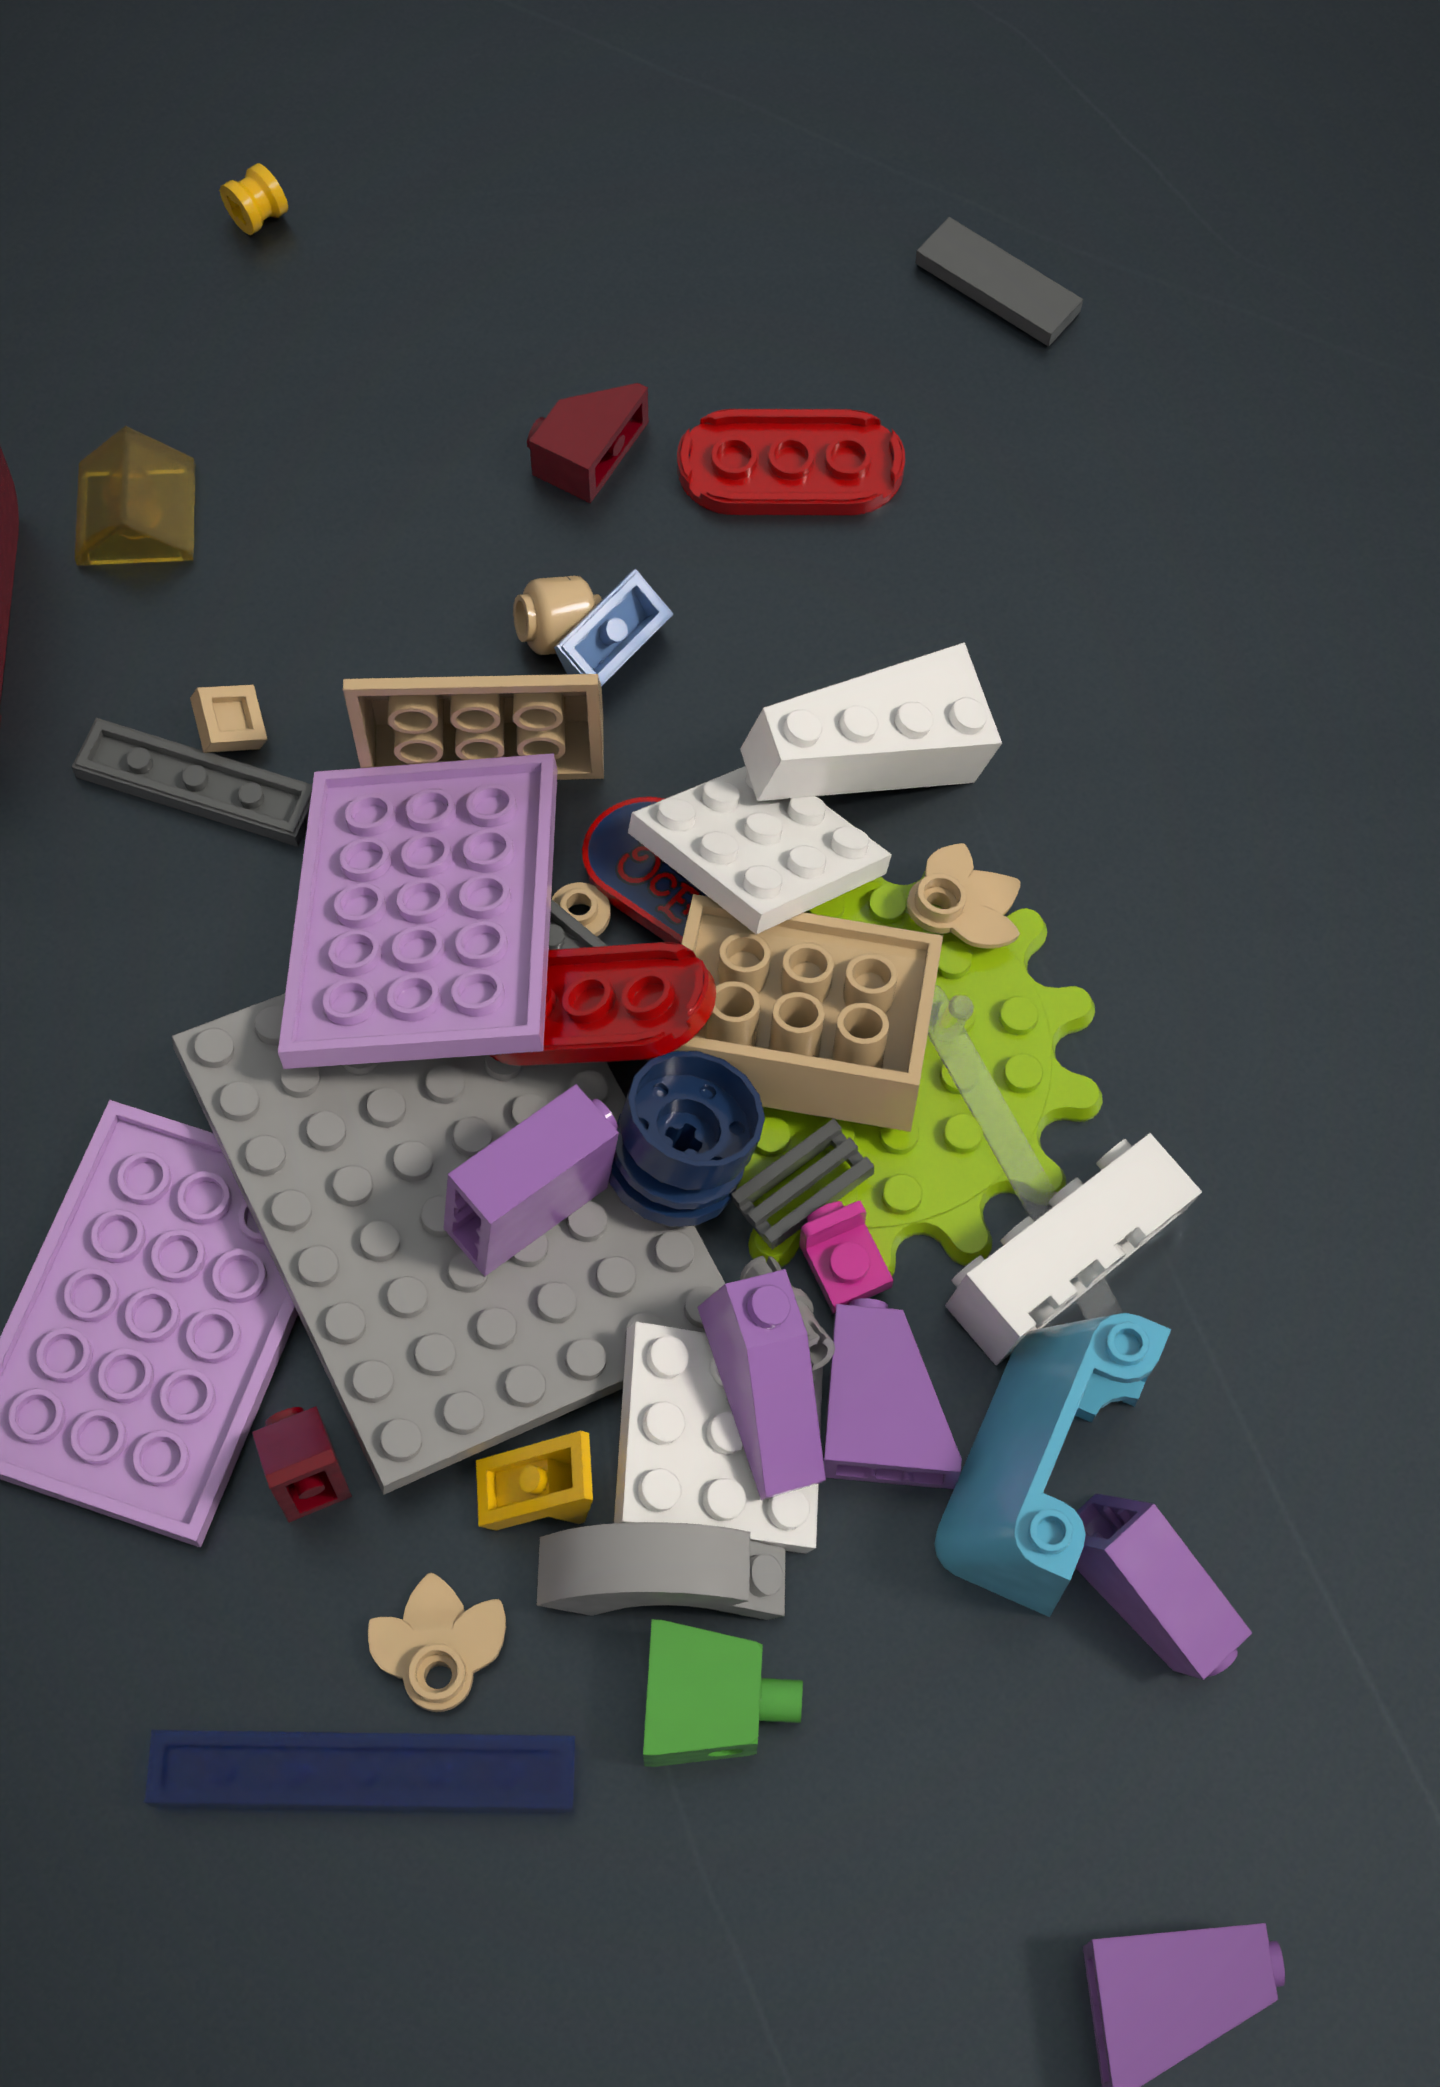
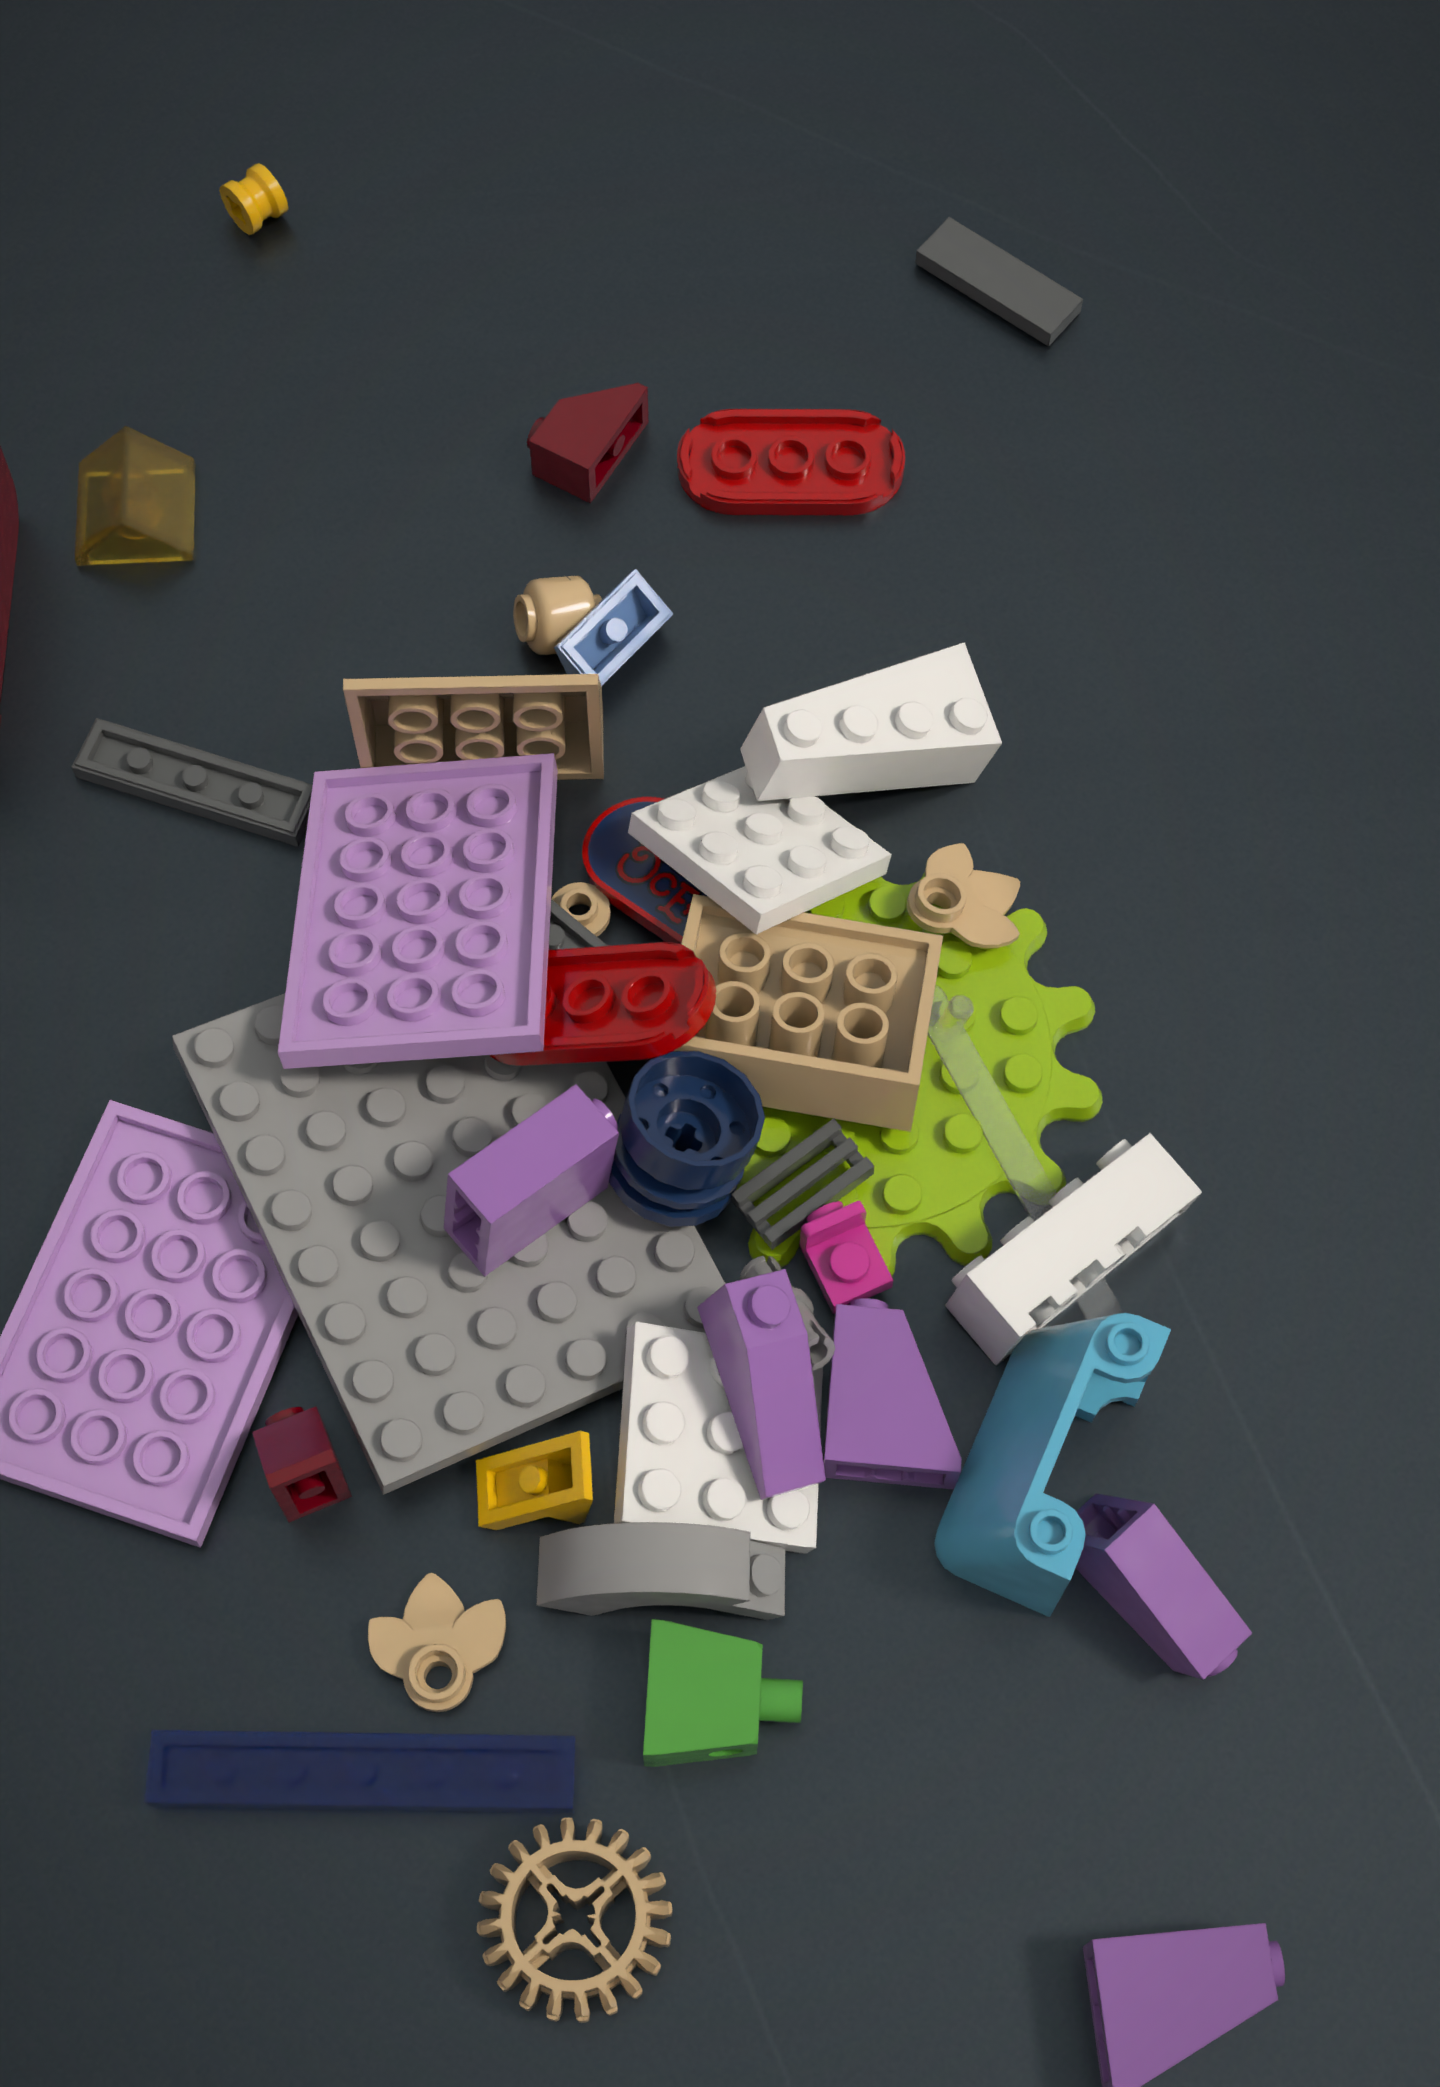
(228, 718): tan plate -> none
(549, 1943): none -> tan gear

